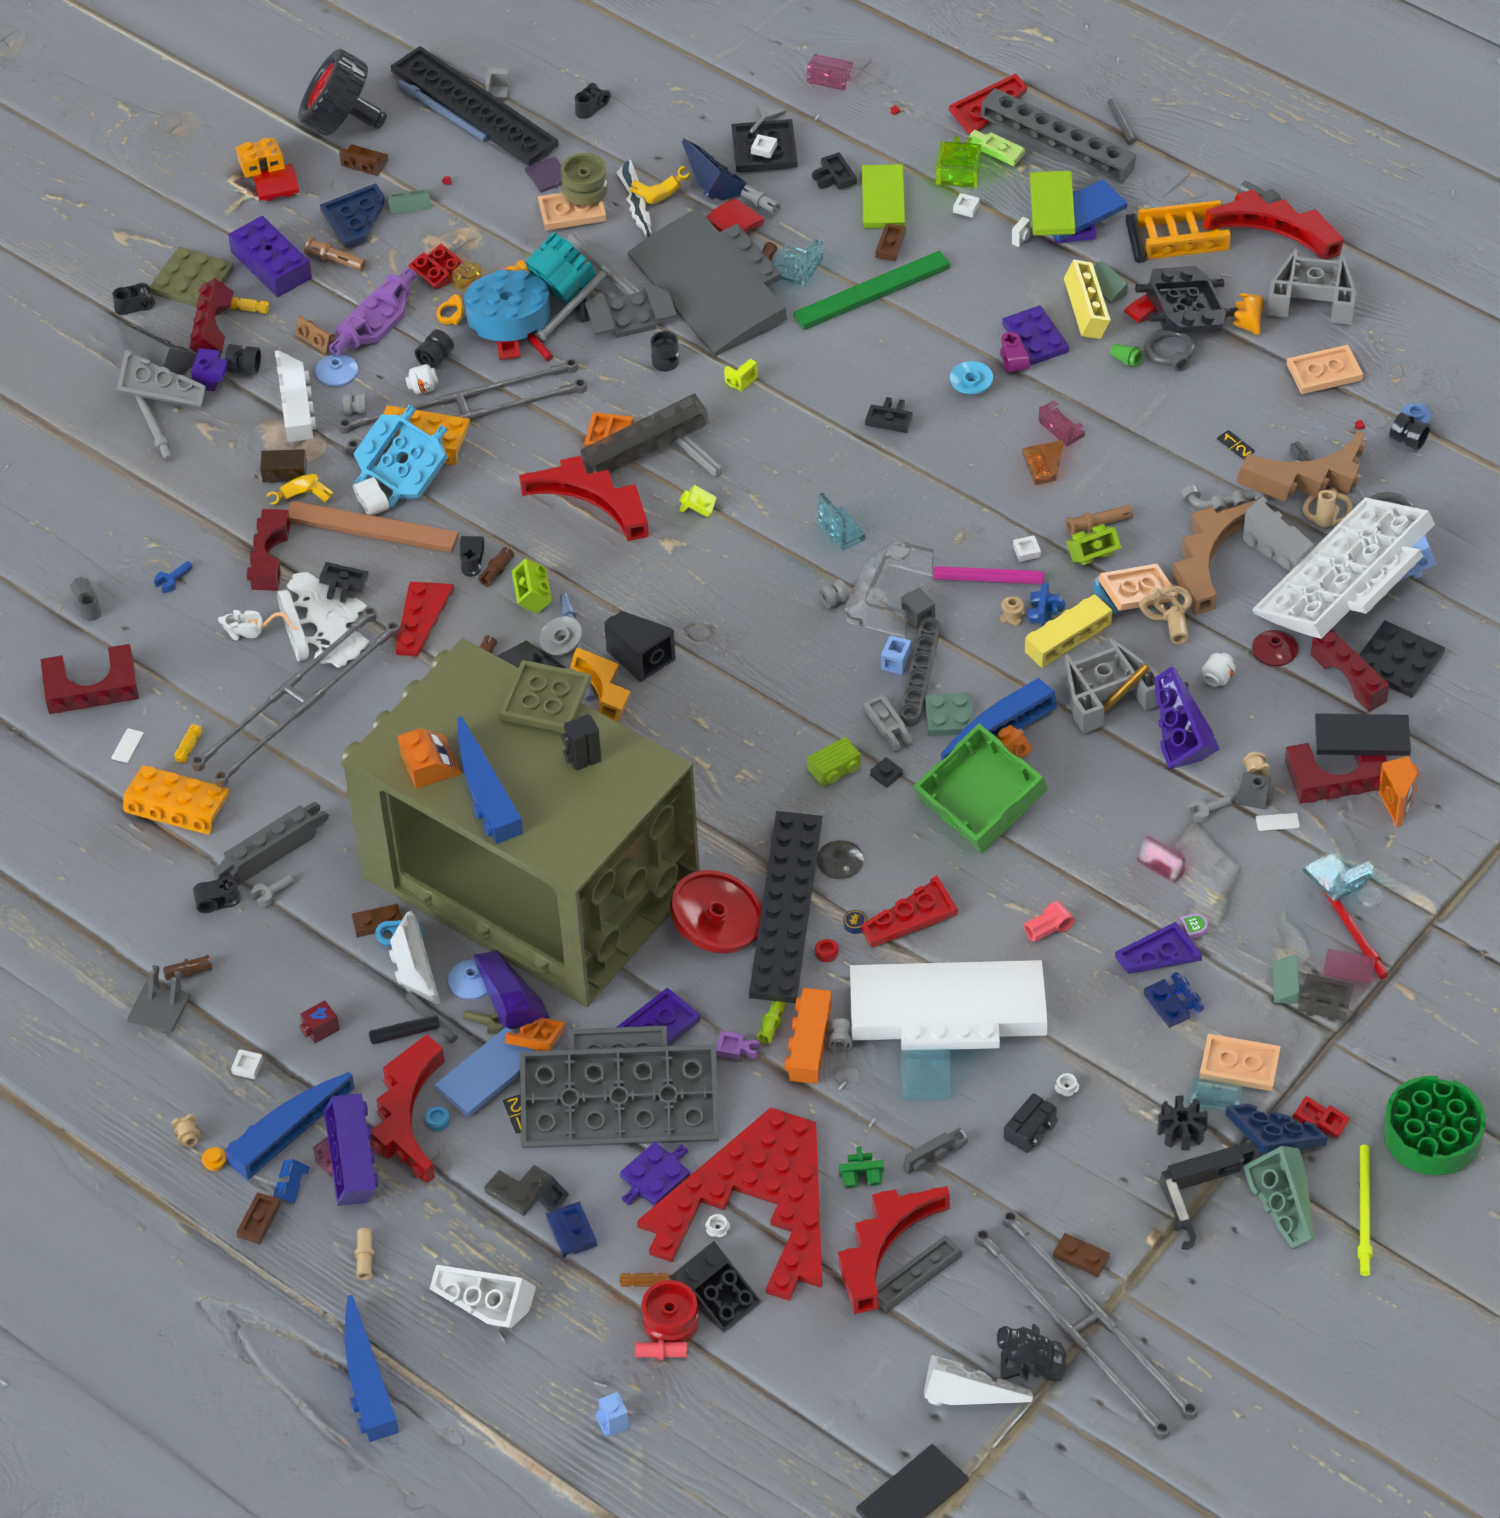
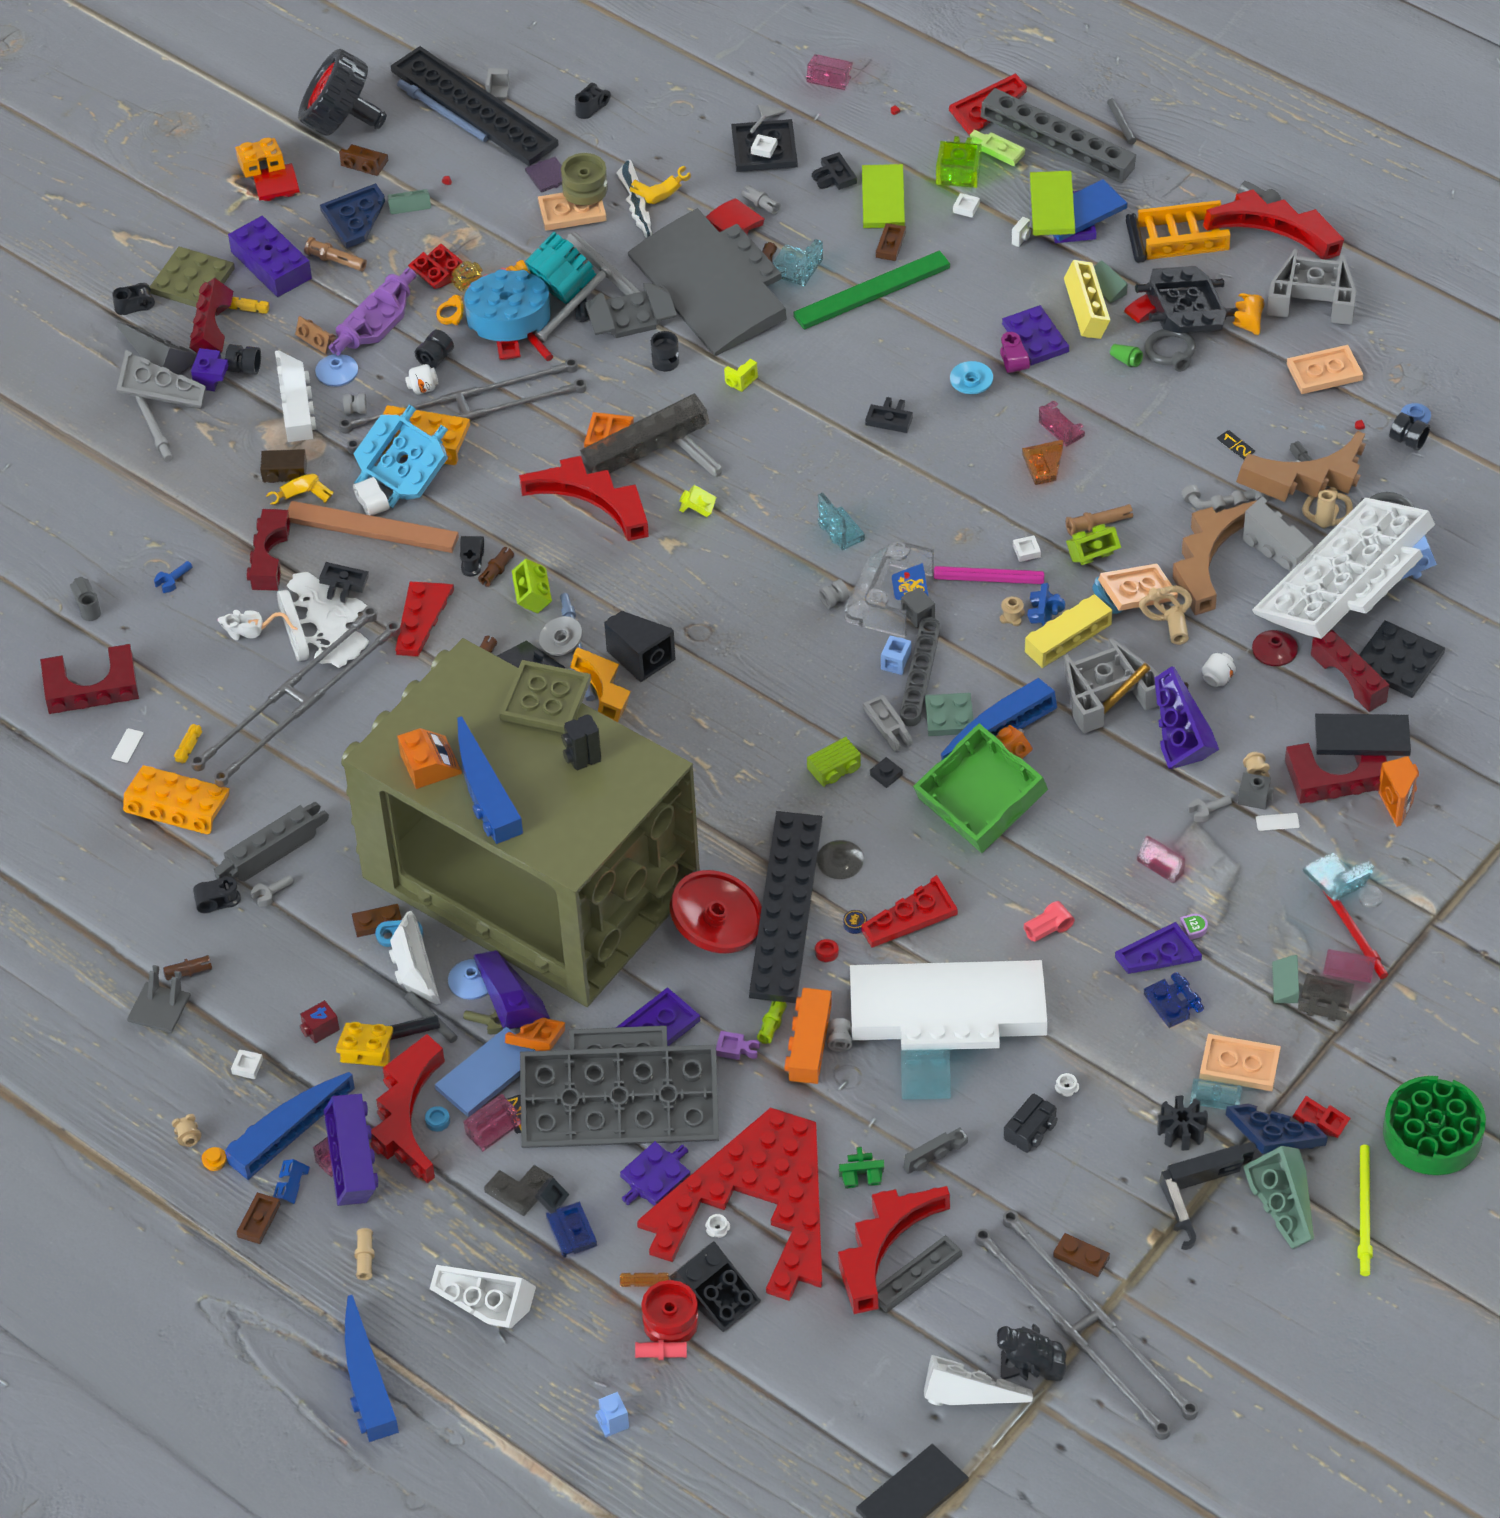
(365, 1044): none -> yellow bracket
(491, 1122): none -> clear pink hinge
(711, 174): dark blue wedge -> none
(909, 580): none -> blue sticker

